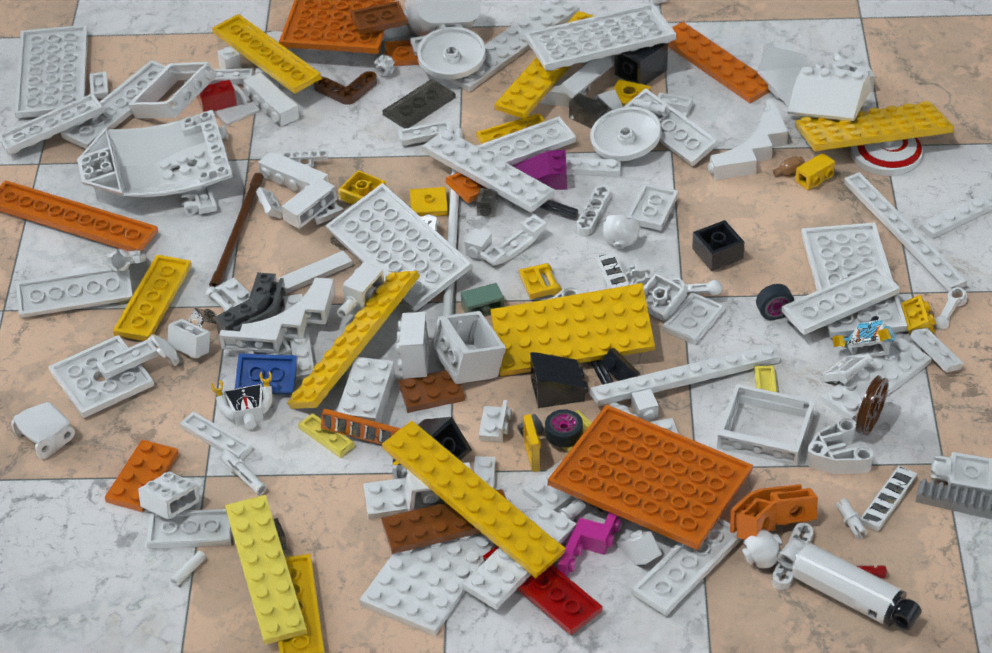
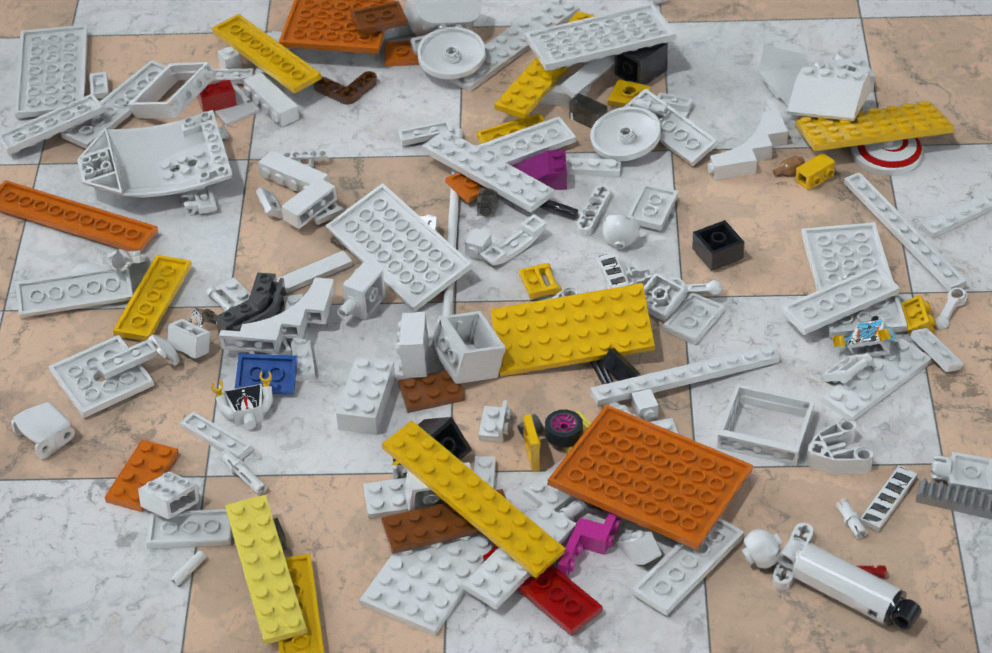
(218, 275): reddish brown piece -> none
(333, 441): light yellow tile -> none
(353, 340): yellow plate -> none
(356, 426): tile -> none
(358, 187): yellow brick -> none
(384, 65): white gear -> none
(418, 104): clear smoke tile -> none
(429, 201): yellow plate -> none
(482, 299): sand green brick -> none
(556, 380): black slope -> none
(610, 99): white slope -> none
(718, 63): orange plate -> none
(765, 378): light yellow tile -> none
(772, 299): black wheel -> none
(772, 507): orange brick -> none
(872, 405): reddish brown wedge -> none

